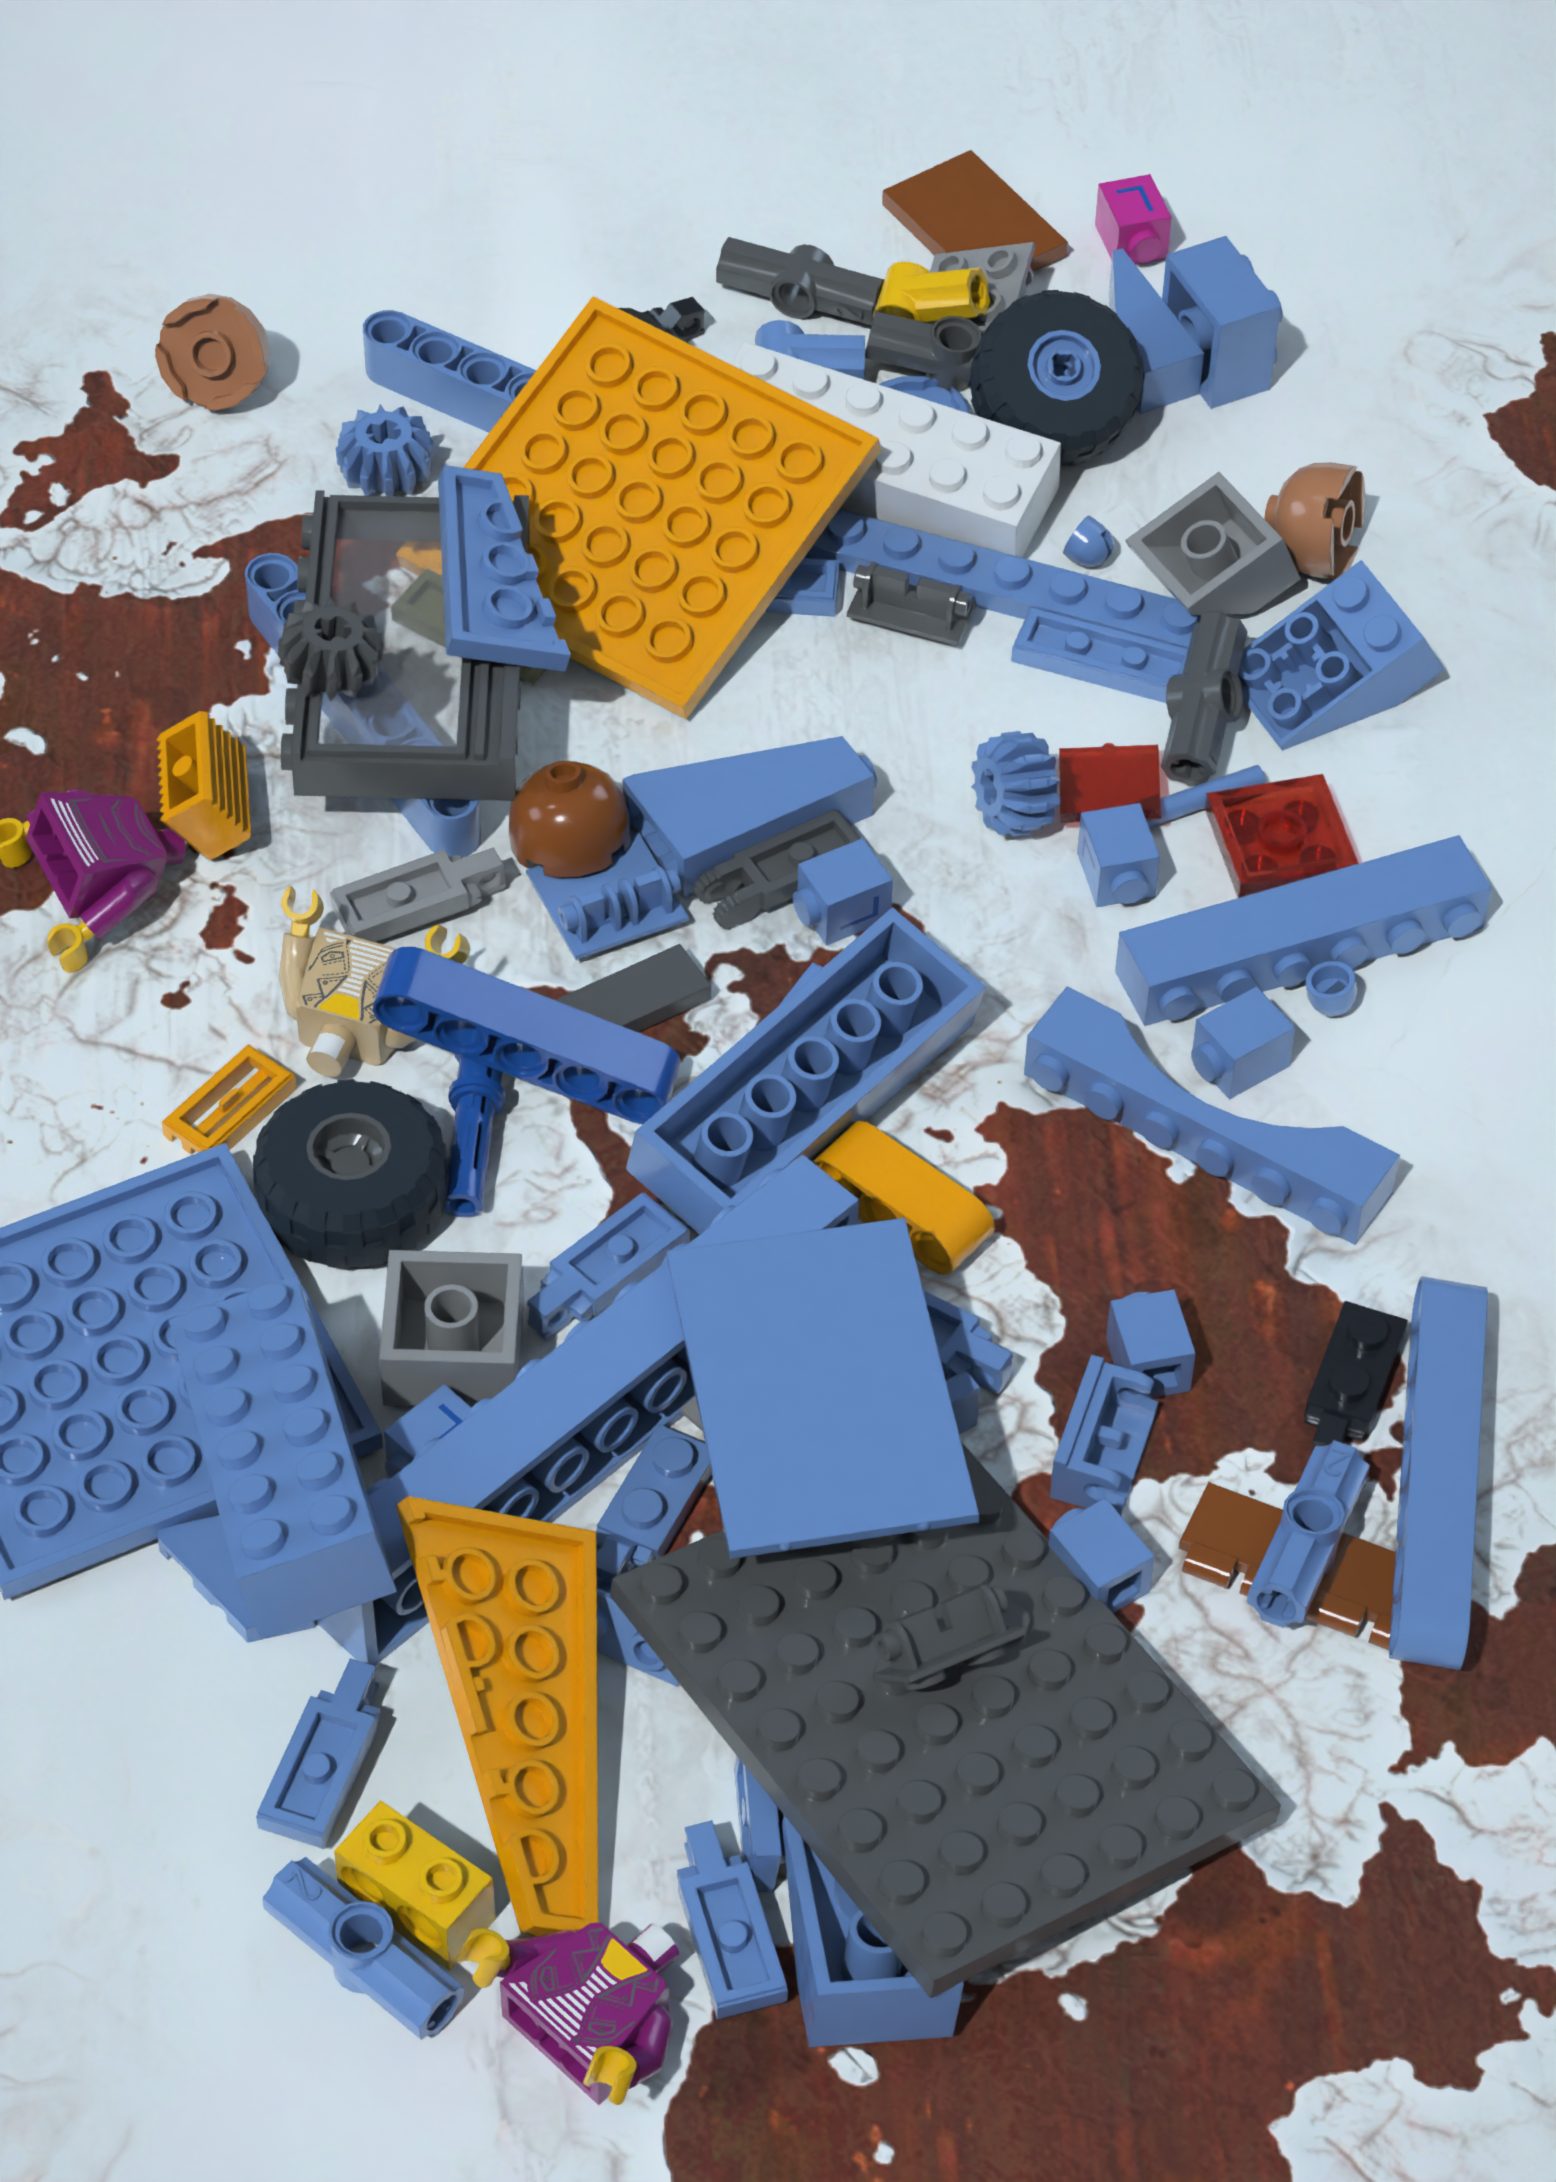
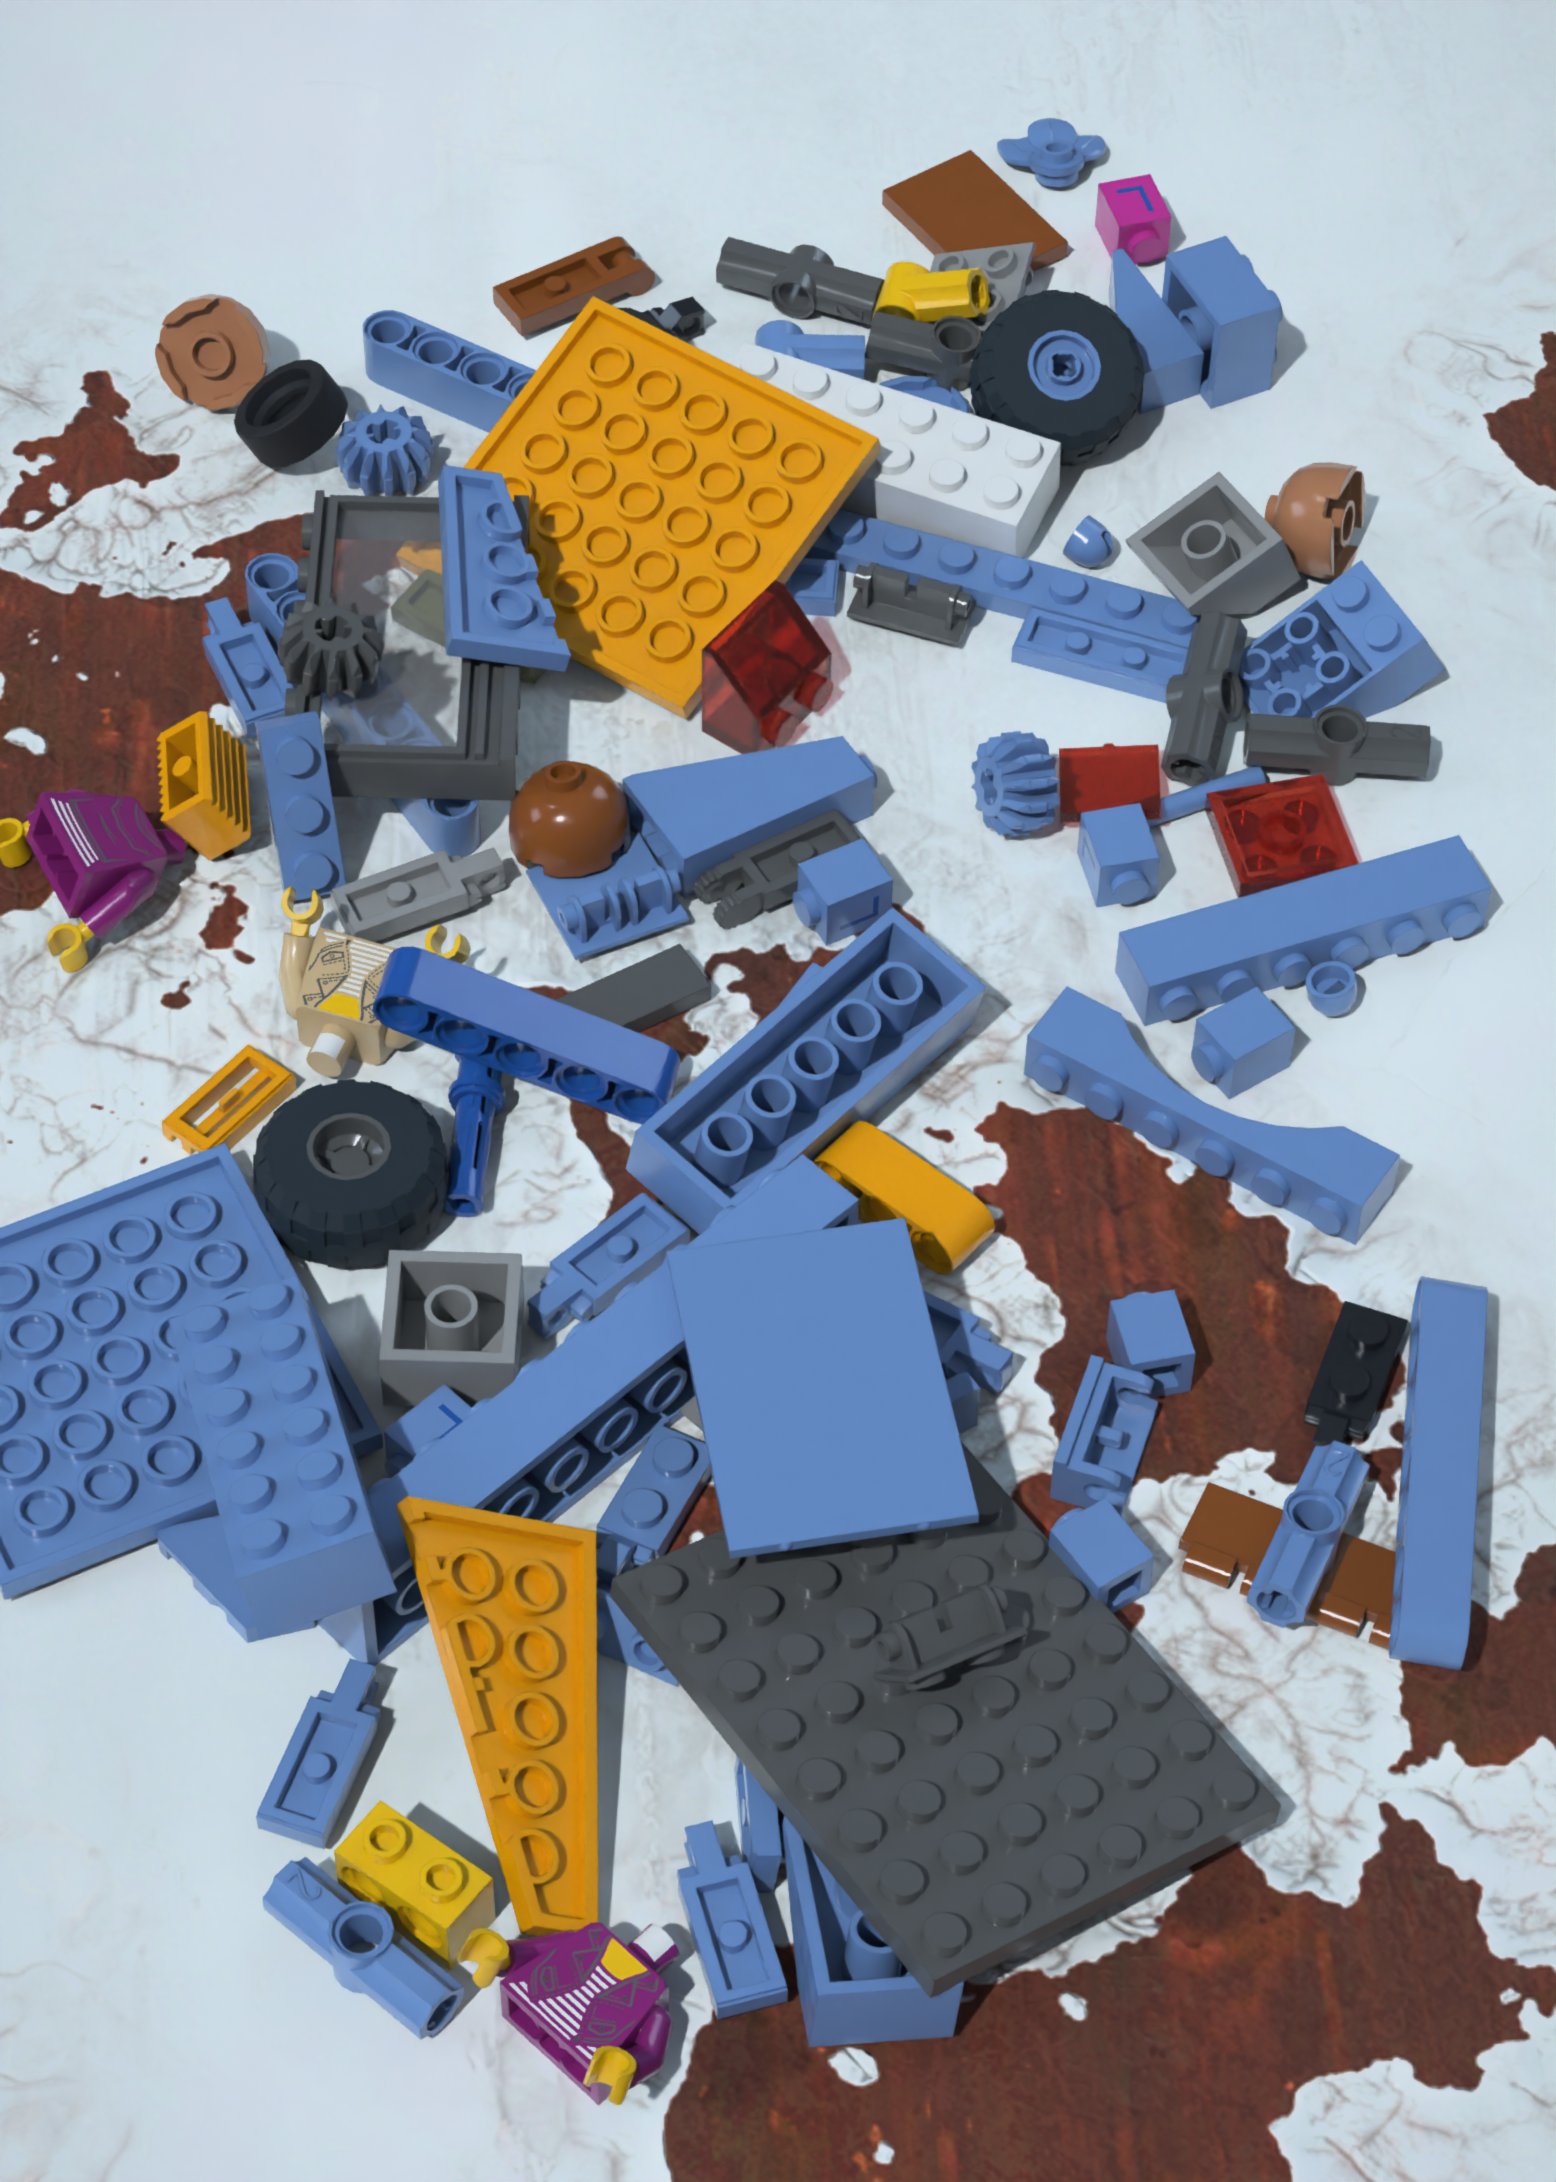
(244, 666): none -> medium blue hinge
(290, 413): none -> black tyre
(301, 804): none -> medium blue plate
(569, 284): none -> dark orange plate
(764, 674): none -> clear red slope
(1052, 151): none -> medium blue plate
(1336, 744): none -> dark grey piece

